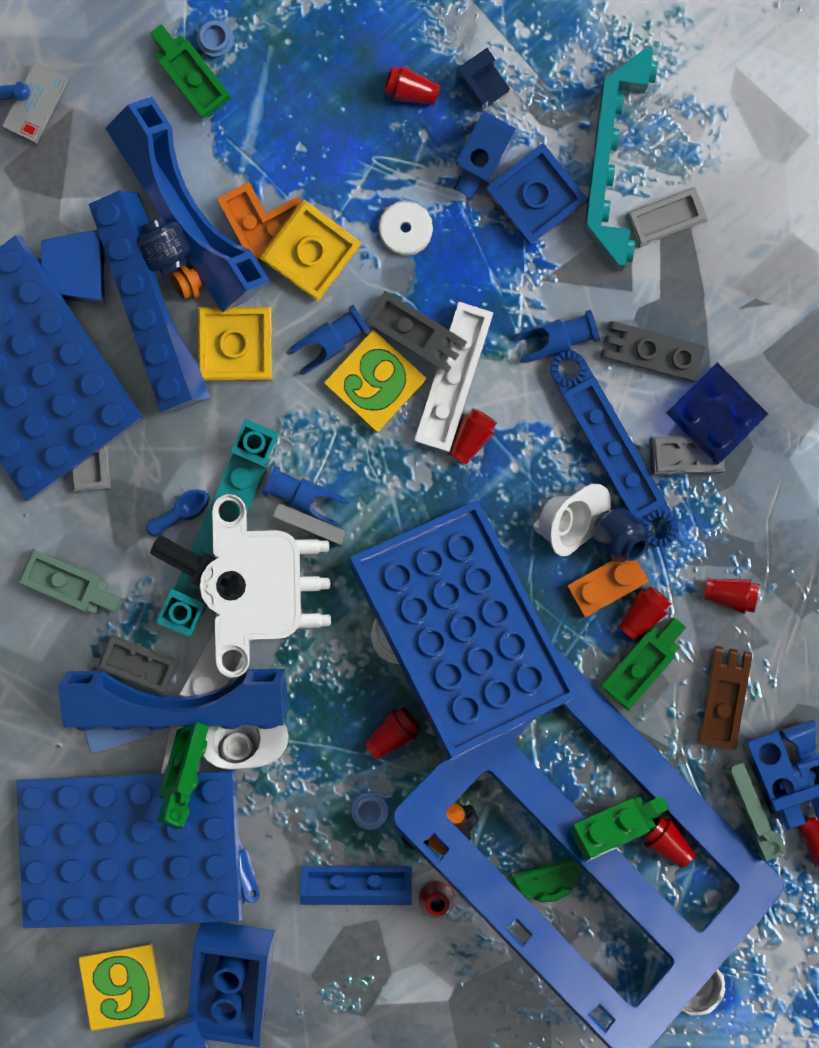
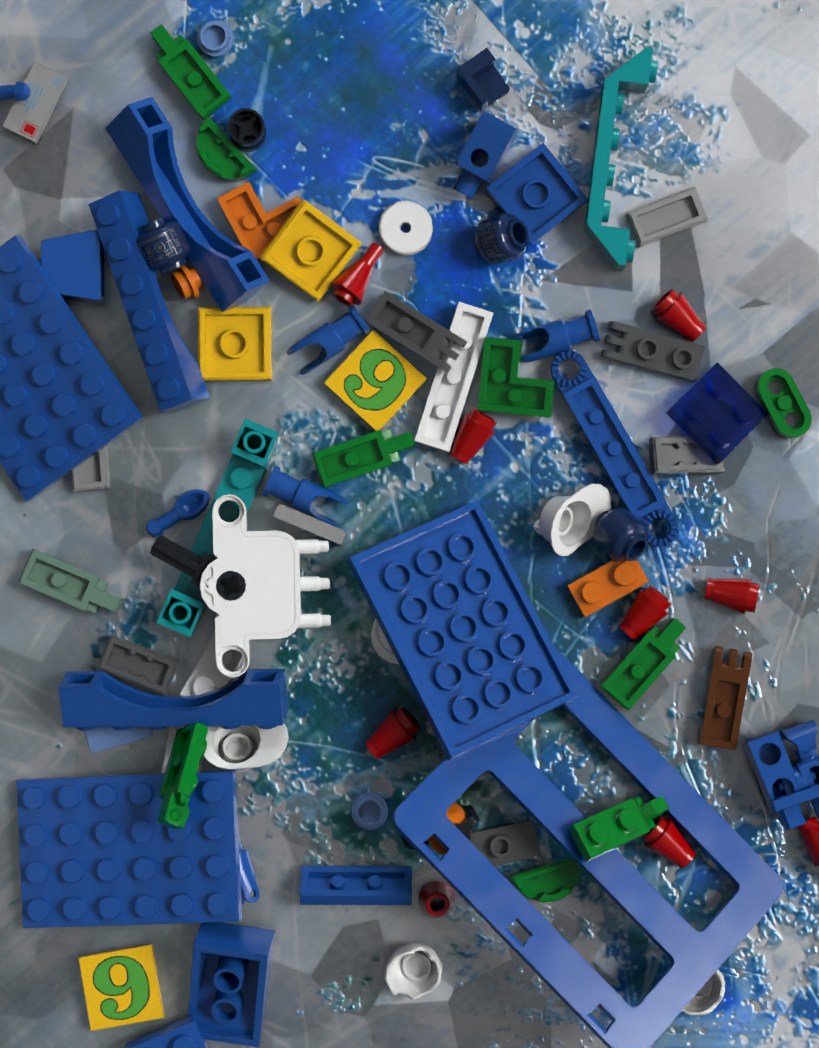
(220, 154): none -> green plate
(245, 124): none -> black wheel
(353, 282): none -> red cone
(360, 456): none -> green hinge
(410, 86): red cone -> none
(413, 970): none -> white hair
(501, 239): none -> dark blue head
(503, 388): none -> green plate
(507, 842): none -> dark grey plate
(679, 315): none -> red cone
(753, 811): sand green hinge -> none
(785, 402): none -> green plate

